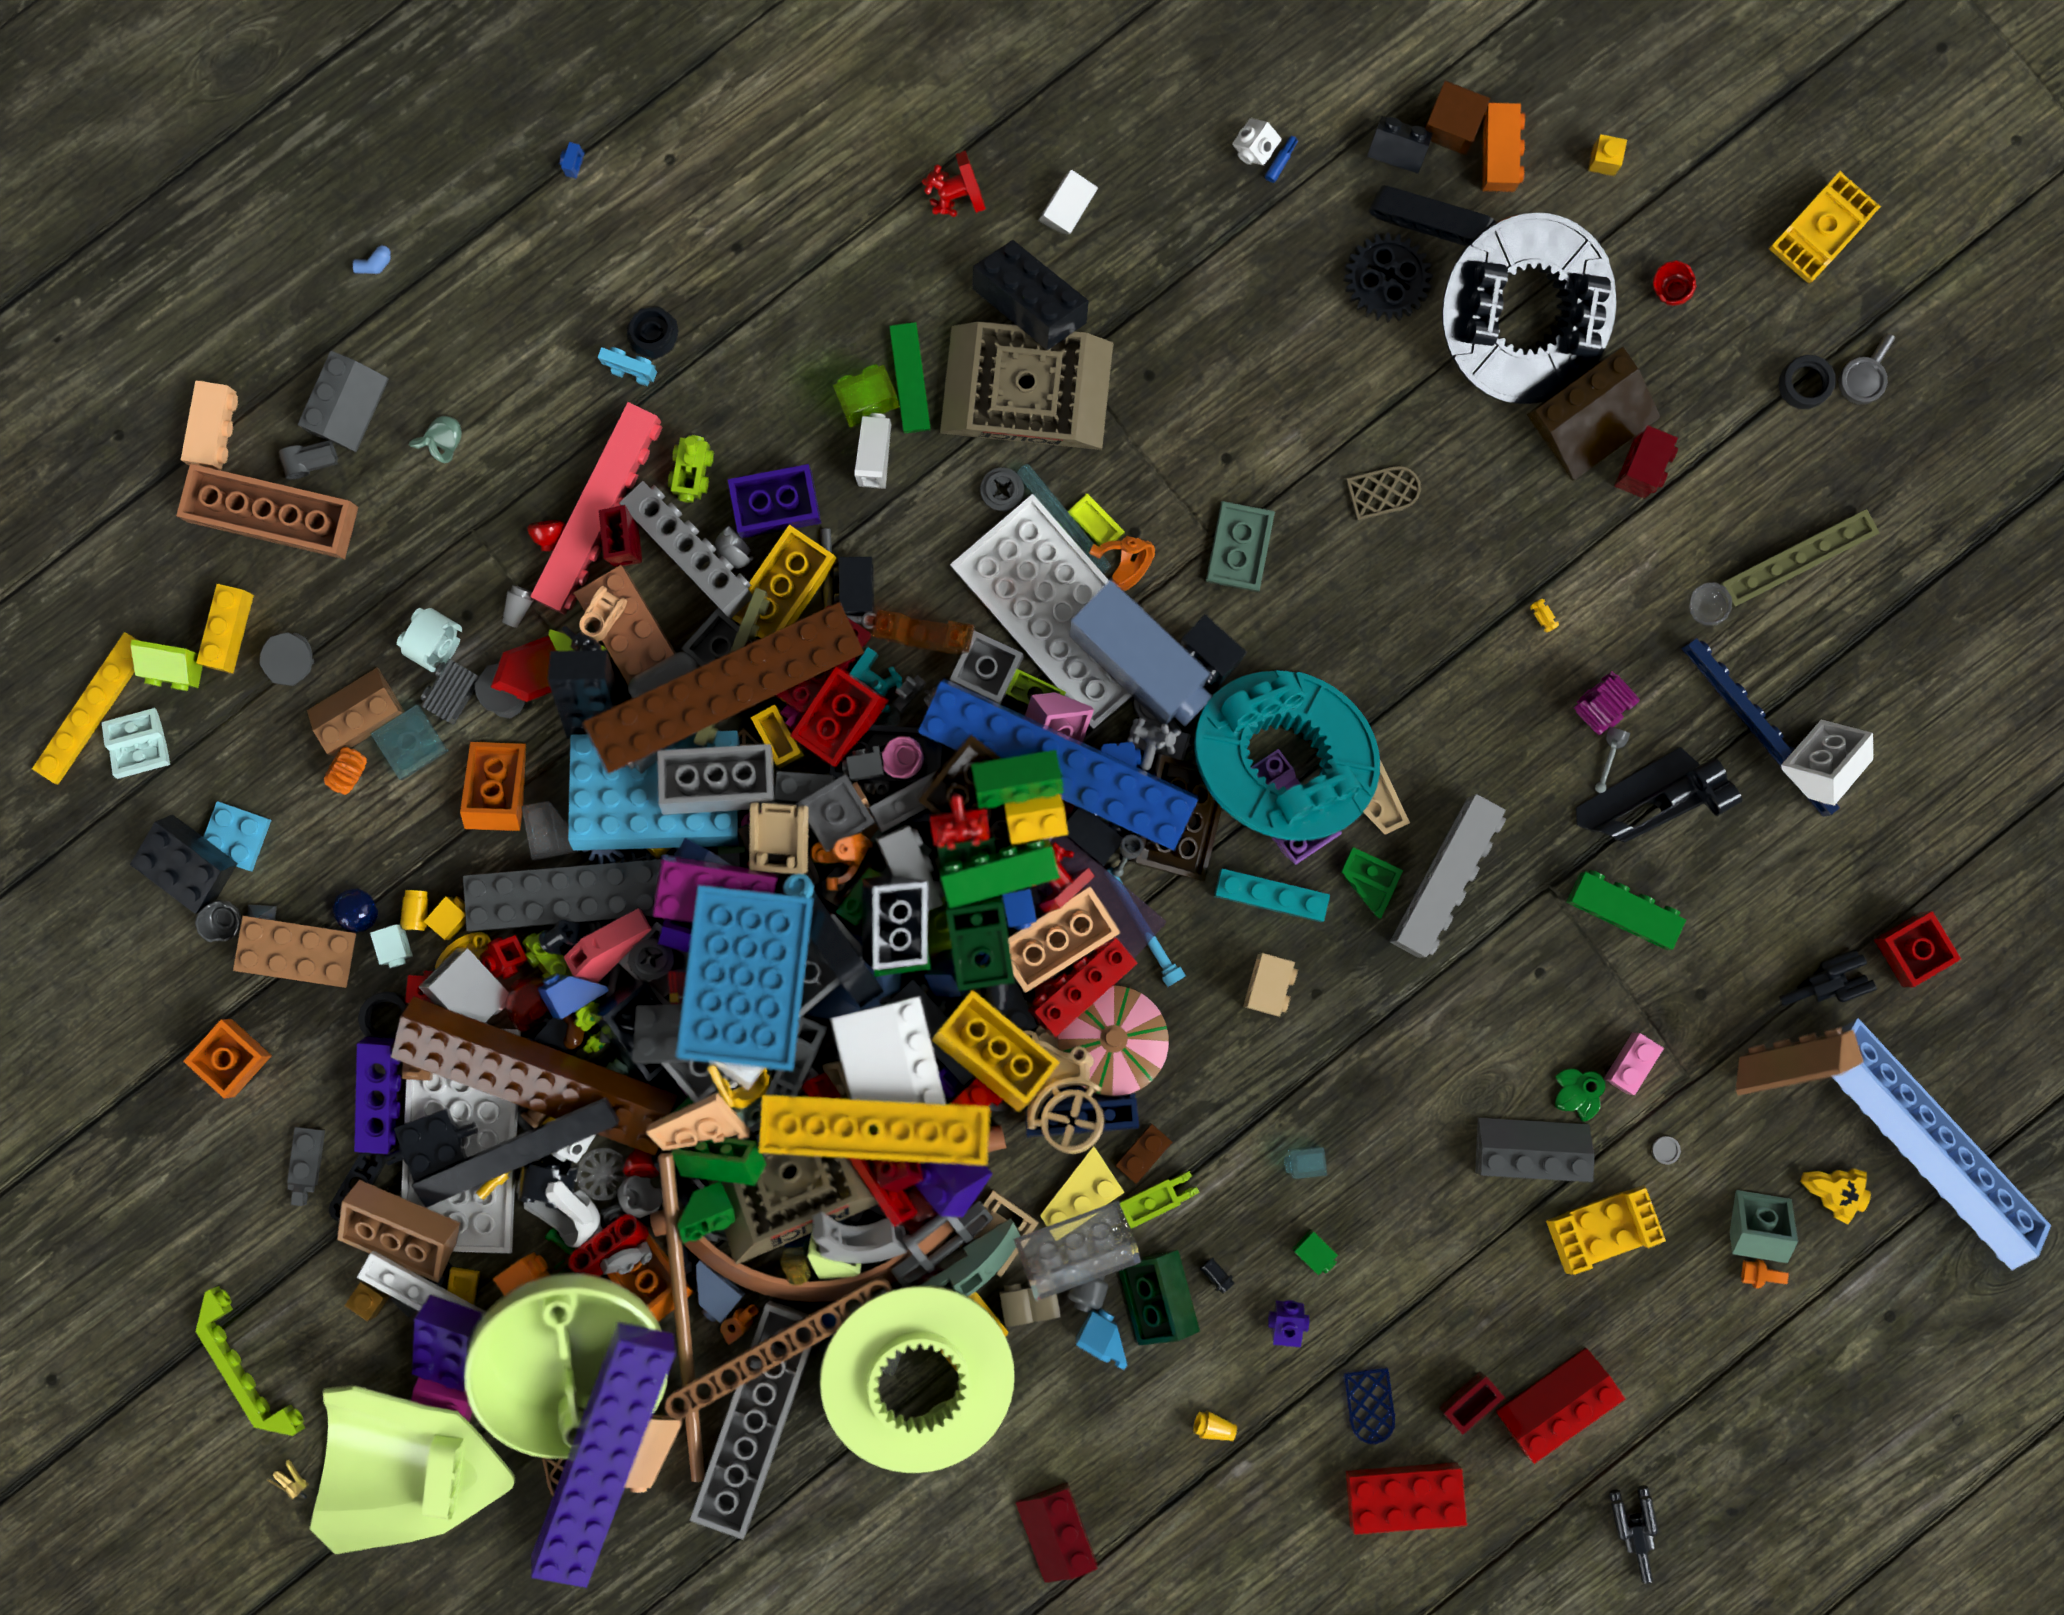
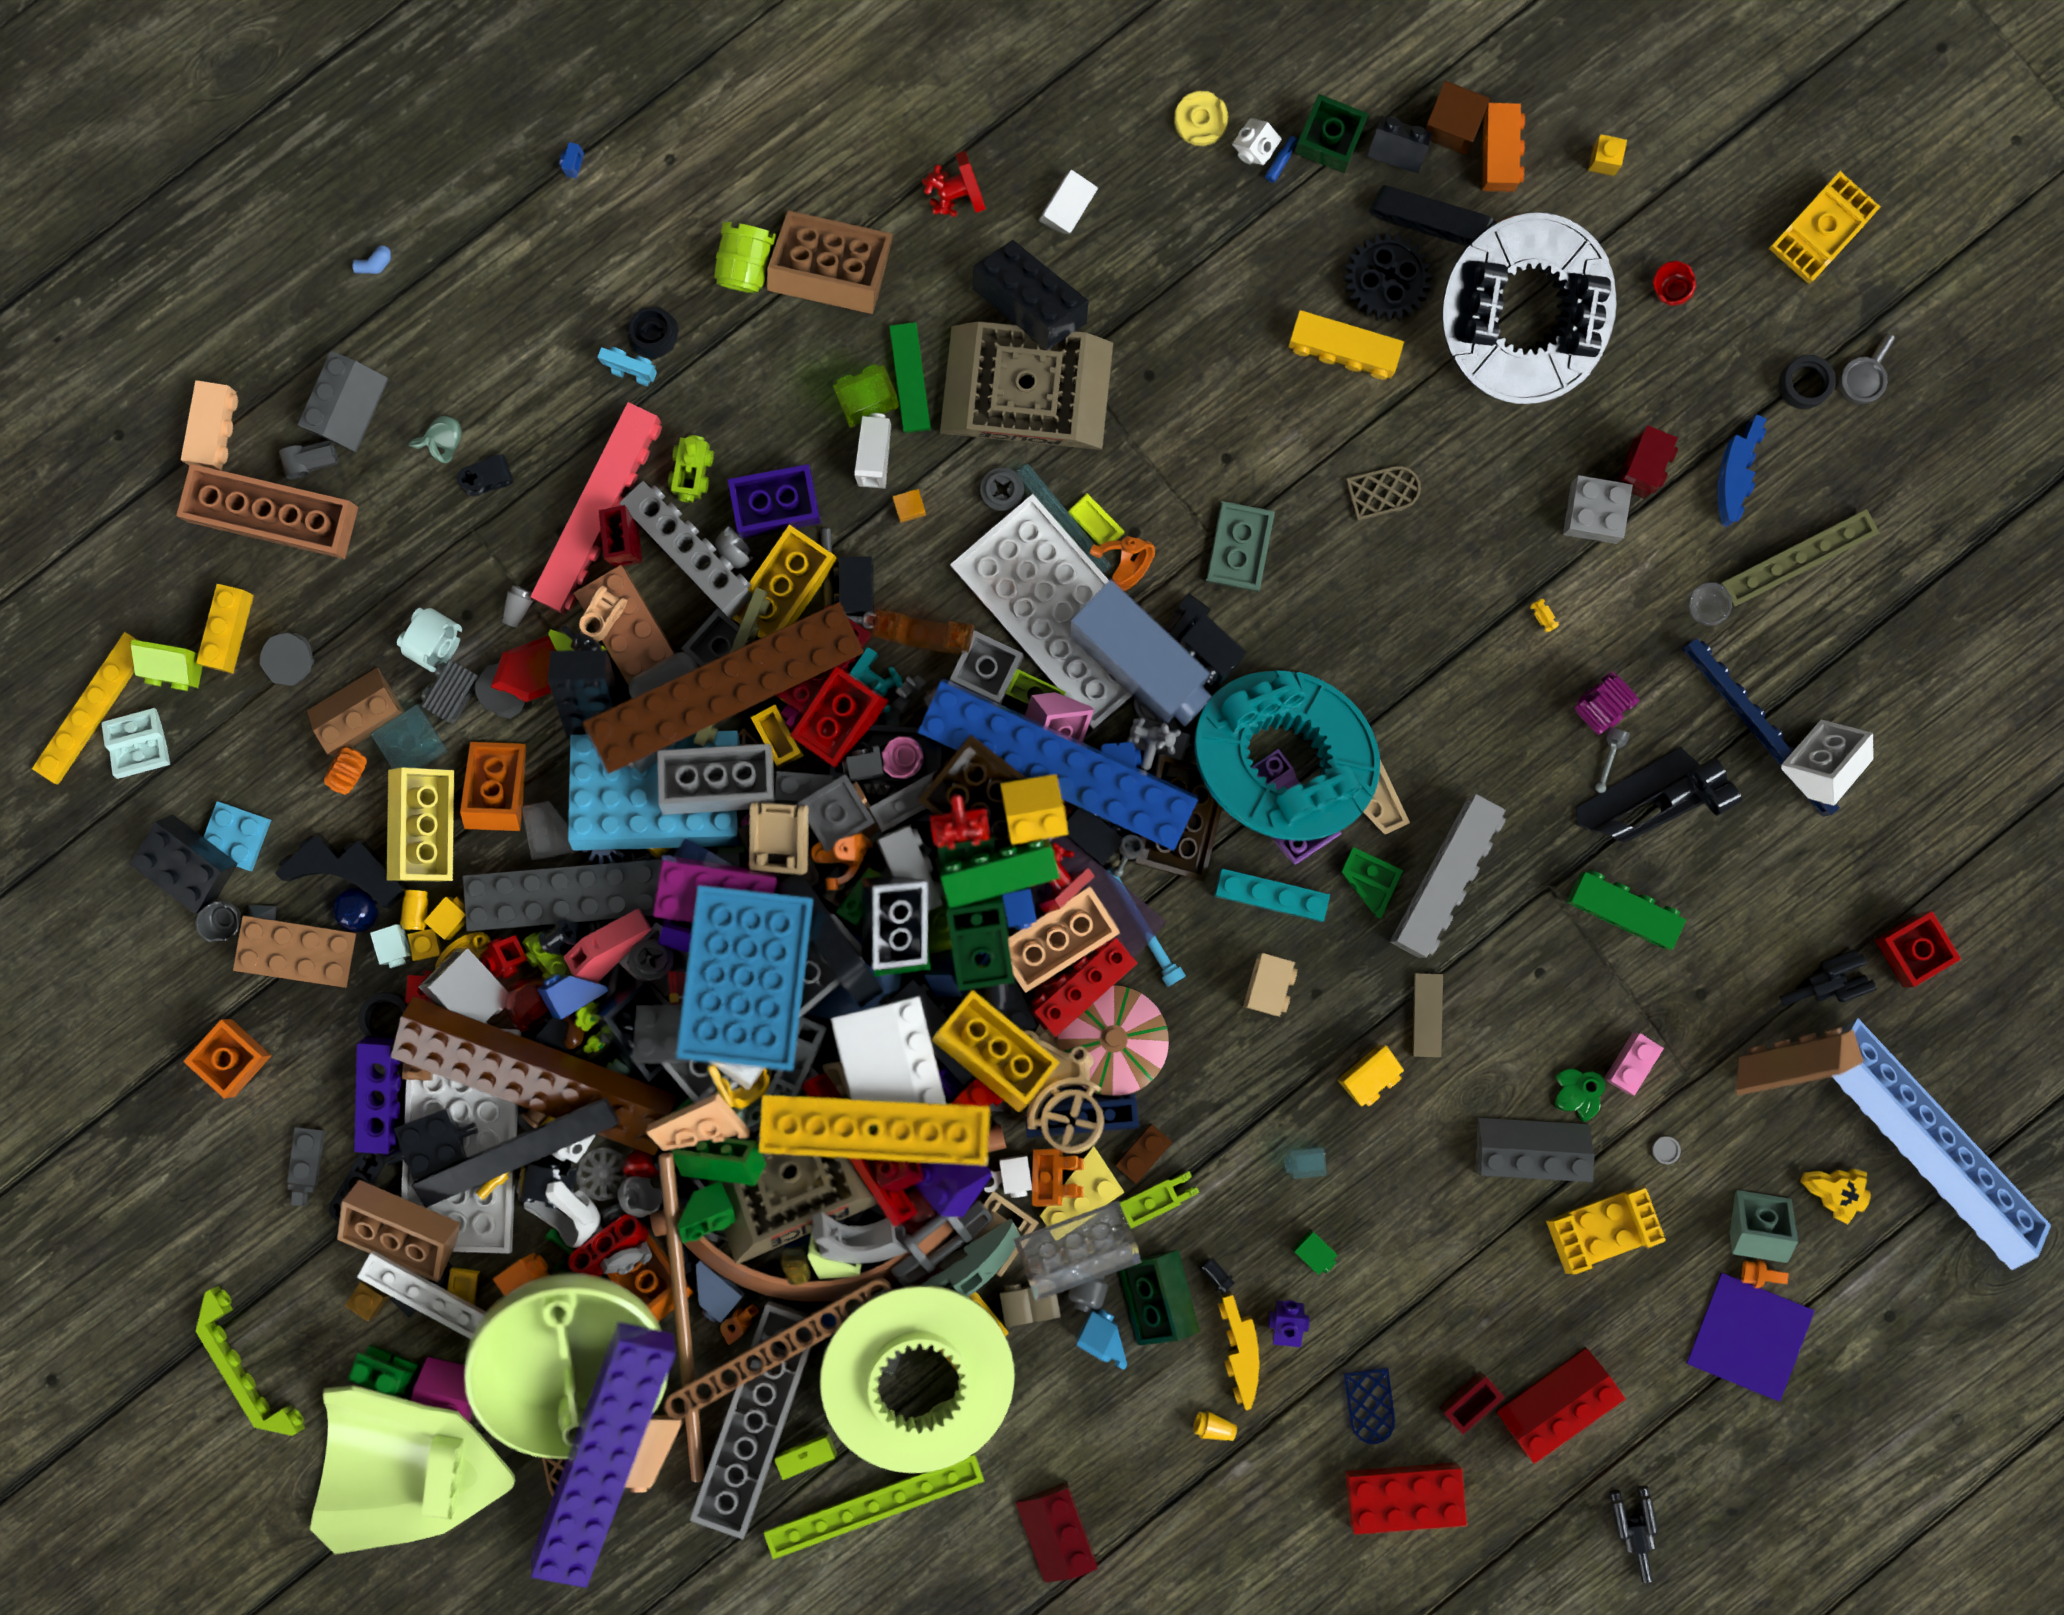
(292, 1488): pearl gold piece -> none
(357, 864): none -> black arch
(378, 1374): none -> green hips
(420, 825): none -> light yellow brick
(424, 945): none -> yellow plate
(442, 1341): dark purple brick -> none
(489, 475): none -> black piece
(546, 533): red brick -> none
(743, 257): none -> lime piece
(794, 1461): none -> lime piece
(798, 886): medium azure tile -> none
(829, 262): none -> medium nougat slope
(872, 1507): none -> lime plate
(909, 505): none -> light orange slope
(1014, 1175): none -> white brick
(1017, 779): green brick -> none
(1047, 1177): none -> orange plate
(1186, 617): none -> black piece
(1201, 118): none -> light yellow tile
(1244, 1360): none -> yellow slope
(1331, 133): none -> dark green brick
(1346, 345): none -> yellow brick
(1371, 1075): none -> yellow slope
(1427, 1015): none -> dark tan tile
(1595, 413): dark brown slope -> none
(1597, 509): none -> light grey brick
(1734, 478): none -> blue slope
(1750, 1337): none -> dark purple piece

